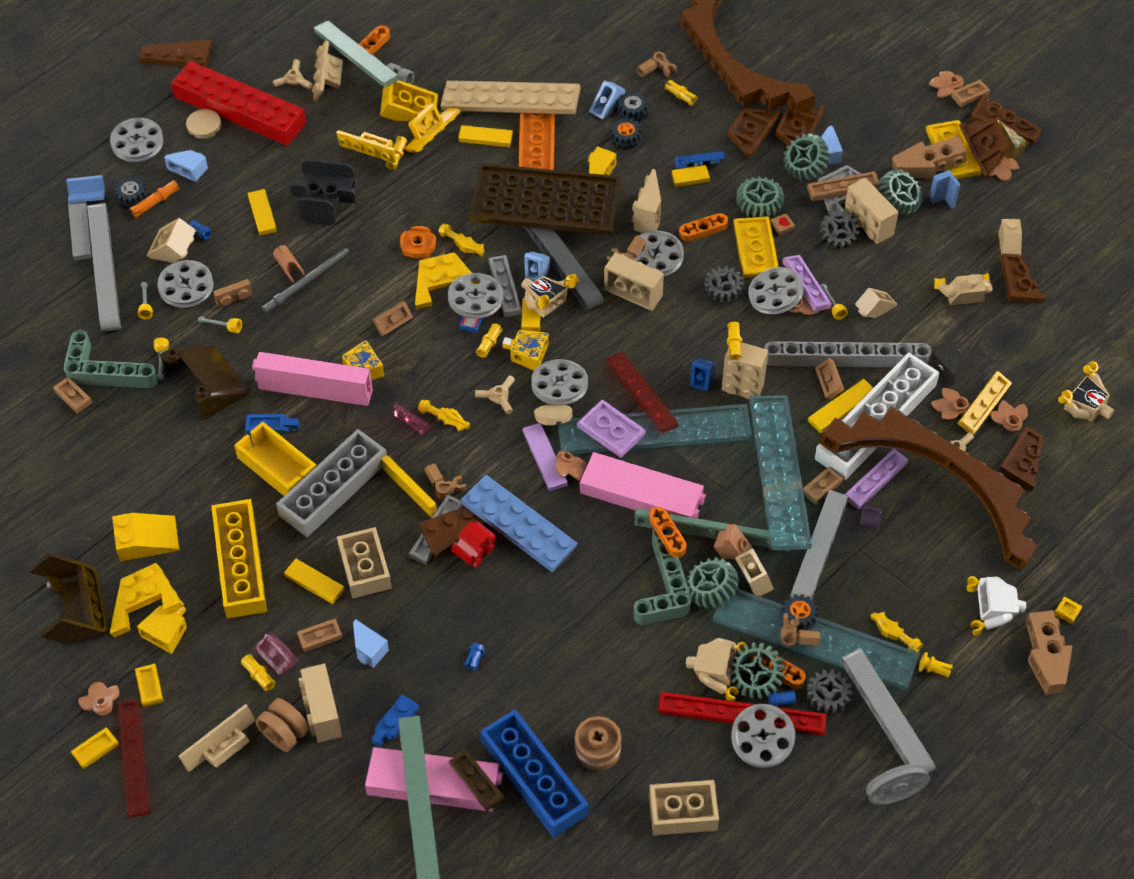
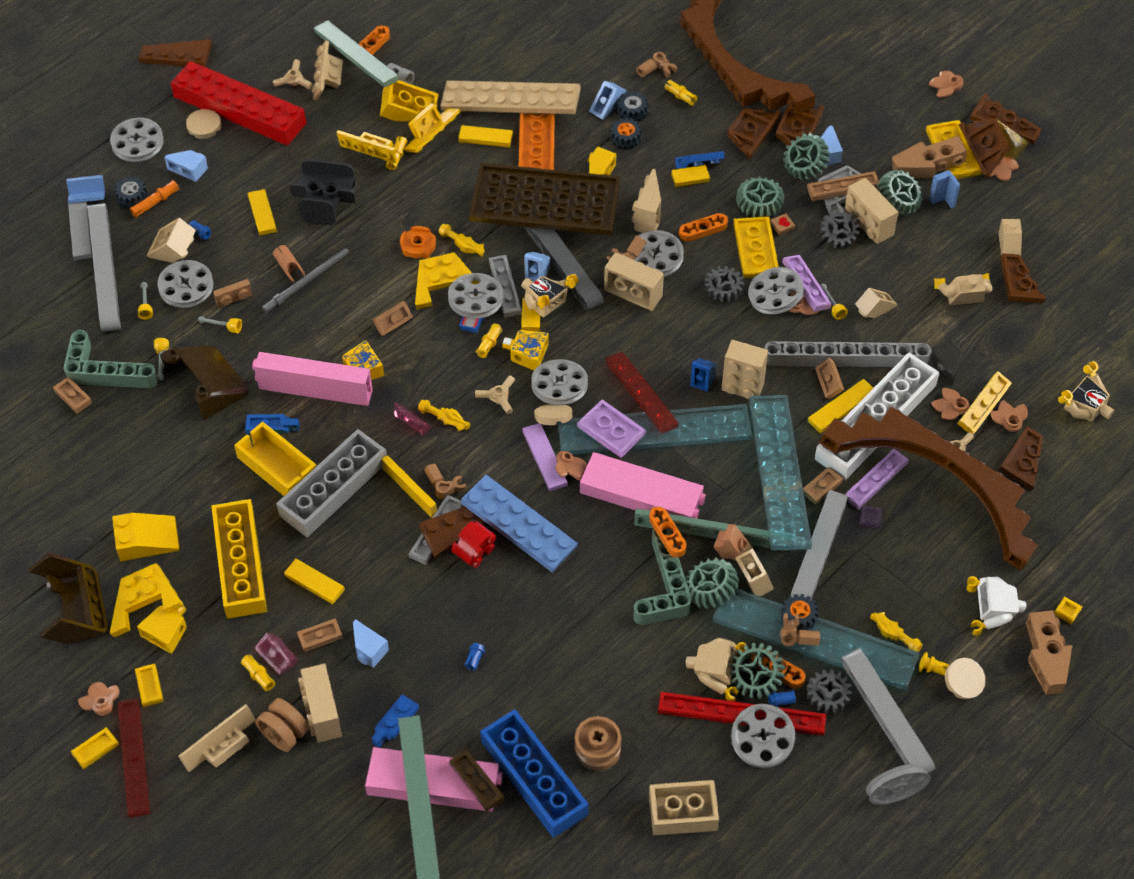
(364, 562): tan brick -> none
(734, 341): yellow pin -> none
(965, 678): none -> tan tile
(970, 93): medium nougat plate -> none

